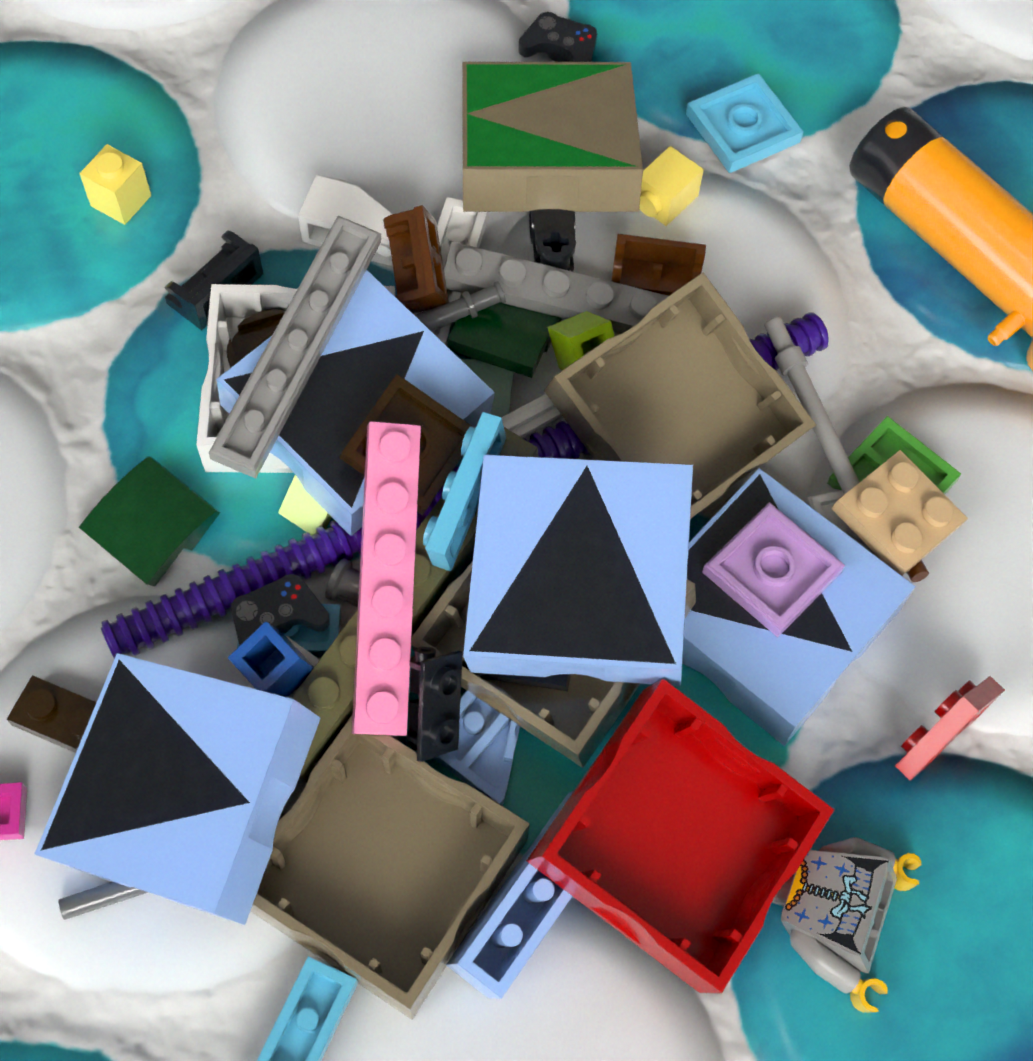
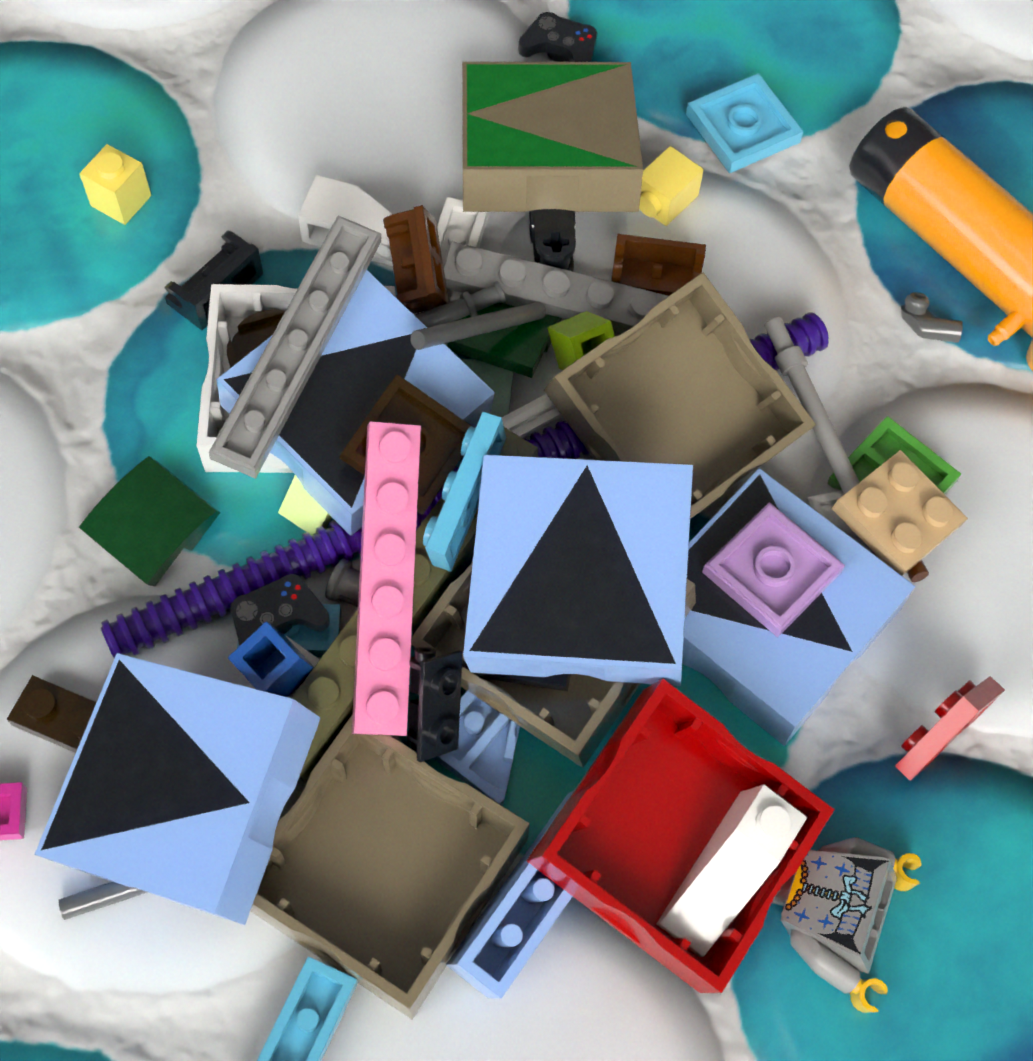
(477, 325): none -> dark grey bar
(732, 867): none -> white slope
(925, 324): none -> dark grey arm

